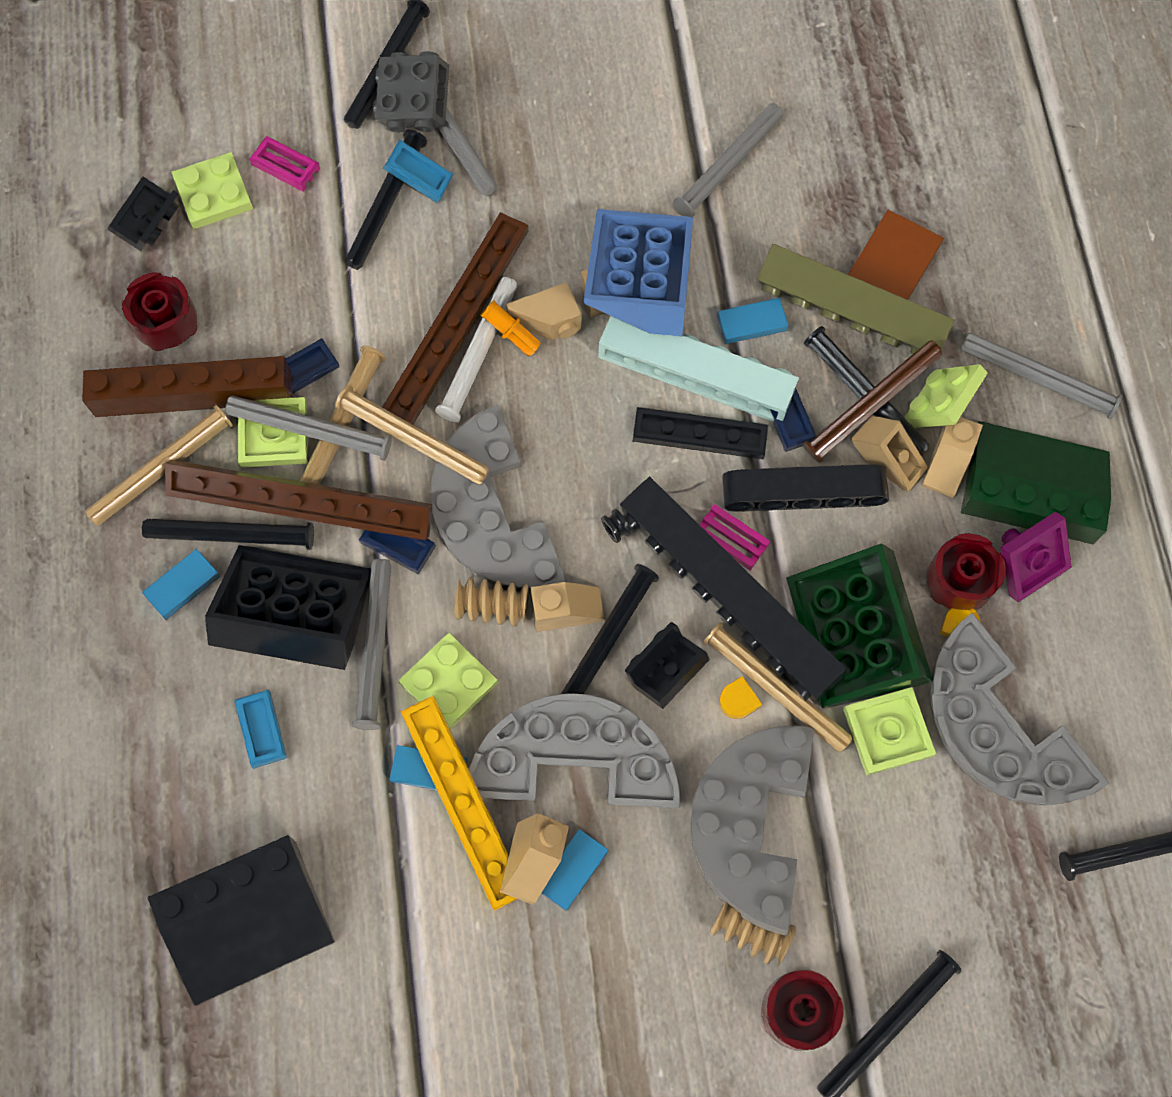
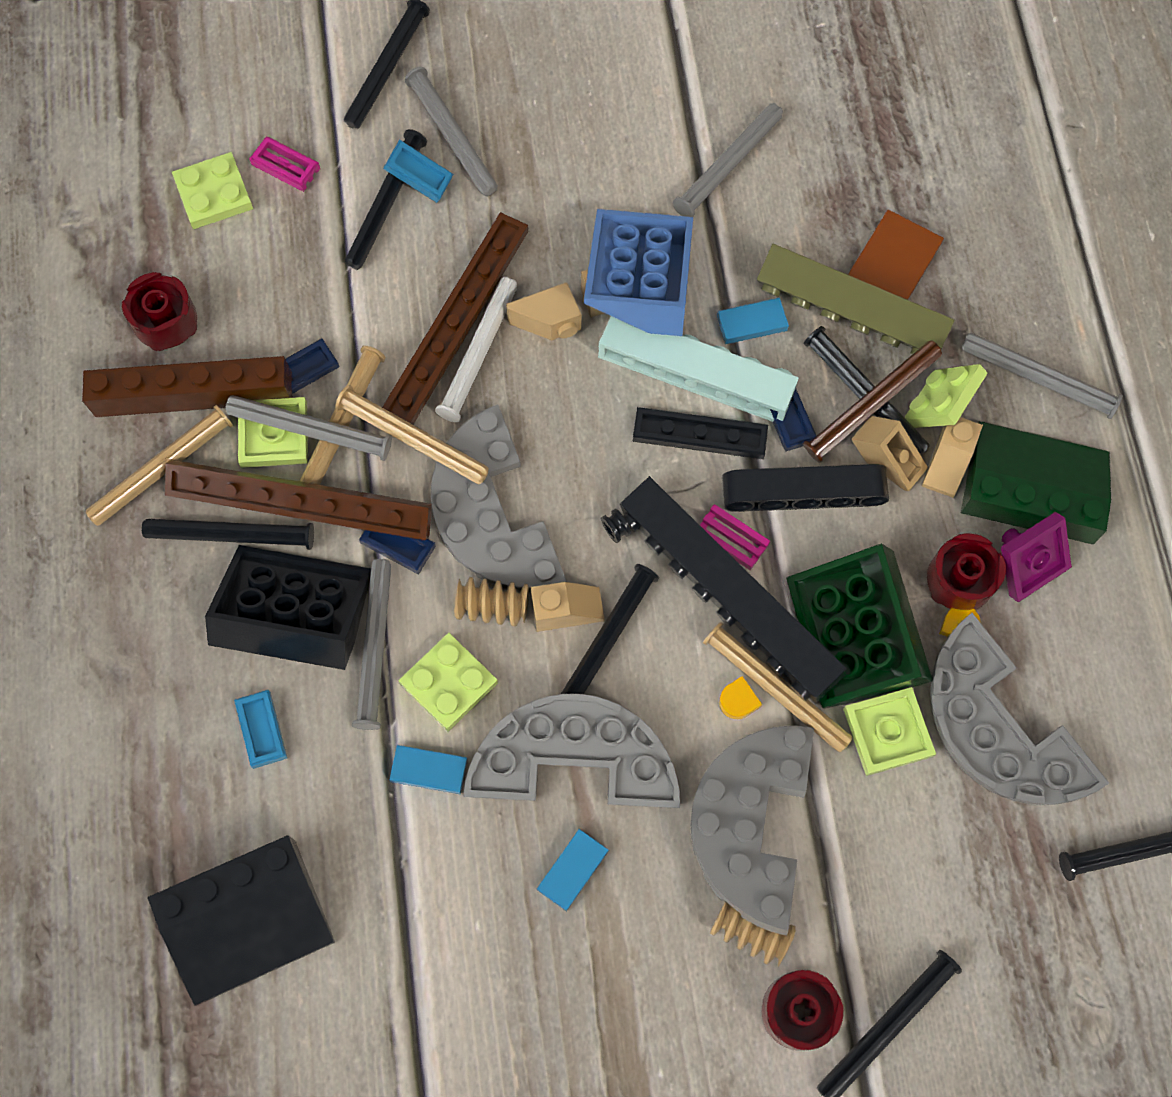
(142, 213): black bracket -> none
(181, 584): dark azure tile -> none
(411, 91): dark grey brick -> none
(460, 796): yellow tile -> none
(511, 328): light orange axle -> none
(533, 857): tan slope -> none
(666, 665): black bracket -> none

